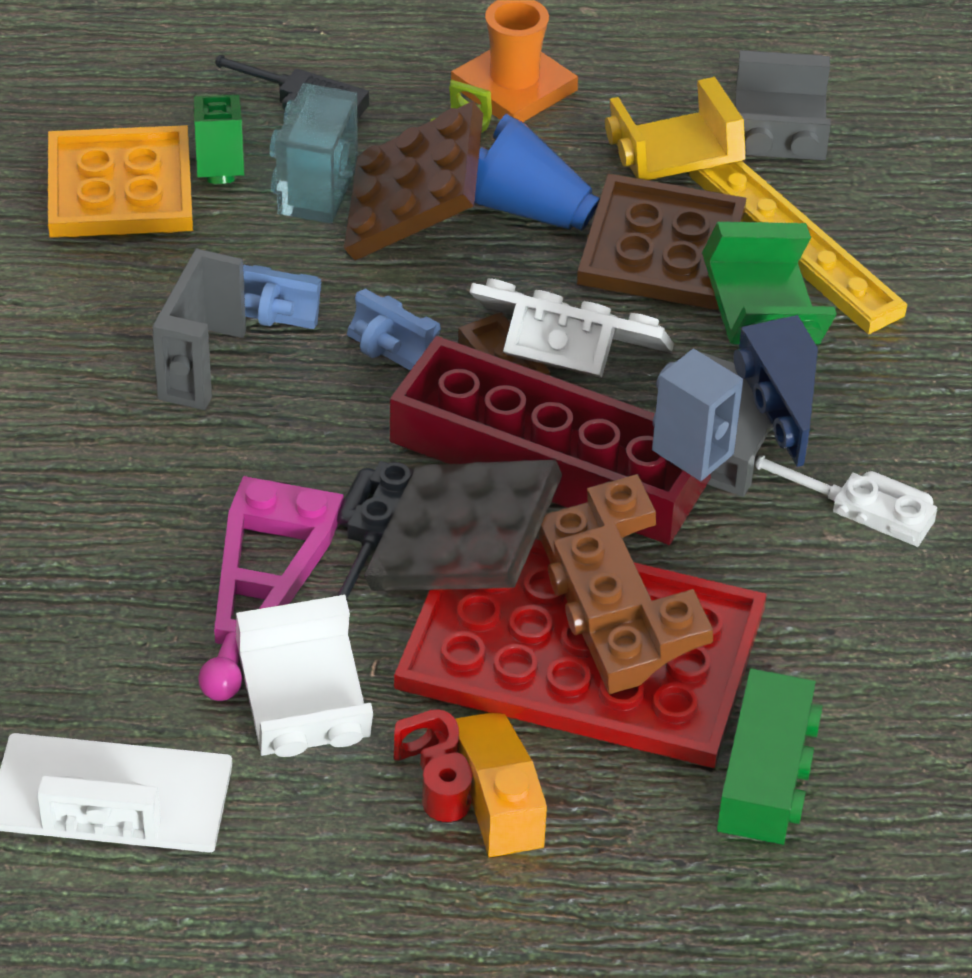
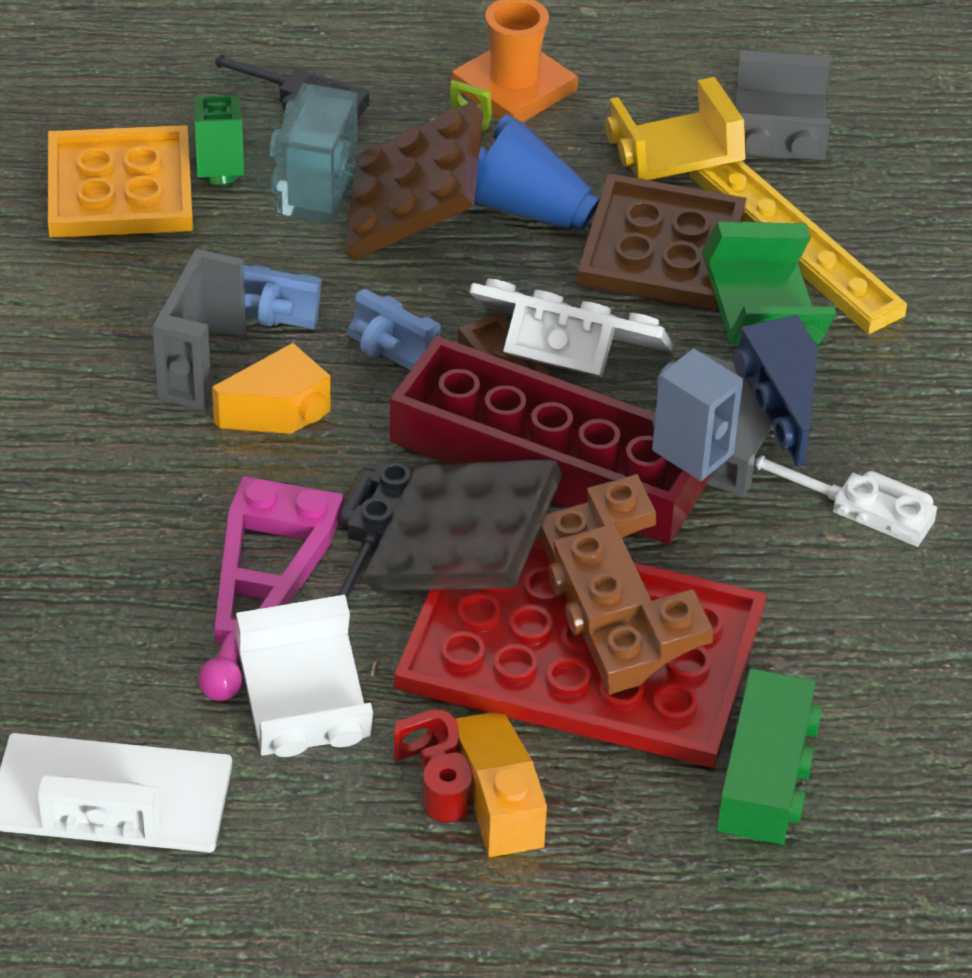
(273, 394): none -> light orange slope

